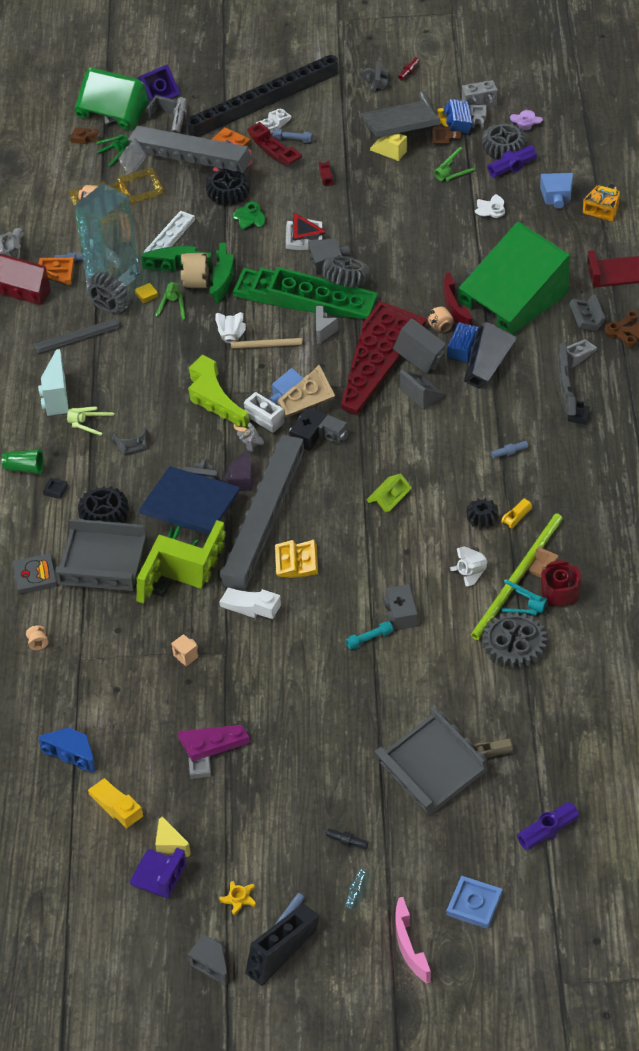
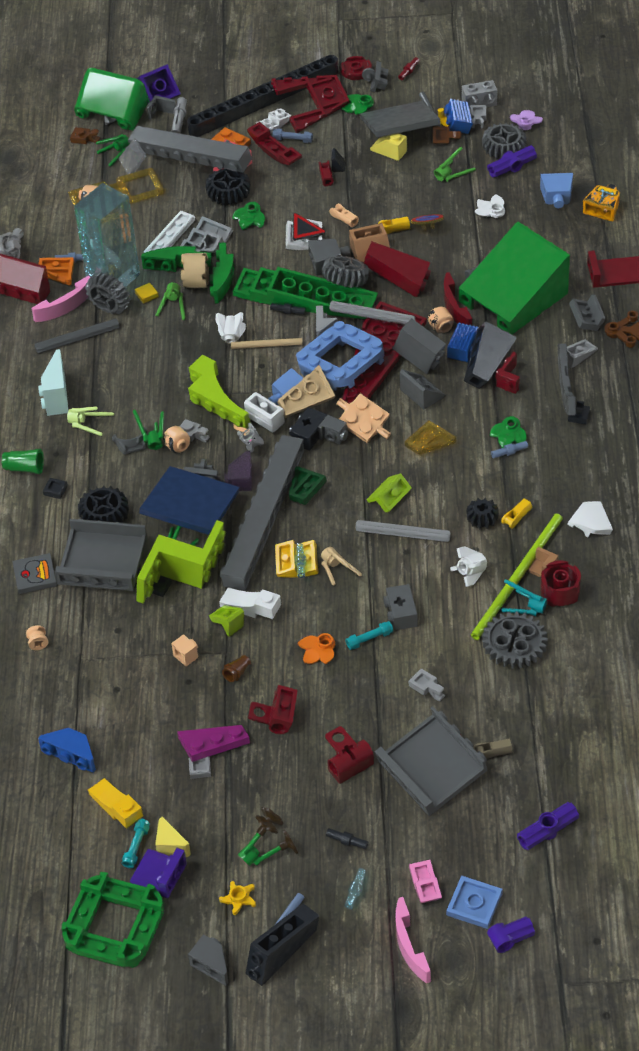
(46, 311): none -> bright pink slope
(104, 949): none -> green plate
(129, 858): none -> teal bar
(154, 437): none -> green plant
(175, 438): none -> light nougat head
(195, 430): none -> light grey plate
(207, 236): none -> light grey slope
(230, 617): none -> lime slope
(235, 669): none -> reddish brown cone
(250, 853): none -> plant
(280, 714): none -> dark red piece
(288, 308): none -> black bar
(300, 560): none -> clear light blue bar
(305, 485): none -> dark green wing
(318, 648): none -> orange plate
(325, 91): none -> dark red wing
(332, 558): none -> tan plant
(338, 161): none -> black slope
(344, 215): none -> light nougat bar
(350, 756): none -> dark red piece
(354, 66): none -> dark red tile
(358, 103): none -> green plate
(361, 239): none -> medium nougat slope
(364, 418): none -> light nougat plate
(370, 312): none -> light grey axle
(371, 352): none -> medium blue plate
(396, 224): none -> yellow bar
(398, 267): none -> dark red slope
(403, 530): none -> light grey axle
(425, 682): none -> light grey plate
(425, 881): none -> bright pink slope
(427, 219): none -> piece
(429, 438): none -> clear yellow wing
(505, 378): none -> dark red bracket
(505, 936): none -> dark purple piece
(508, 434): none -> green plate
(591, 519): none -> white slope

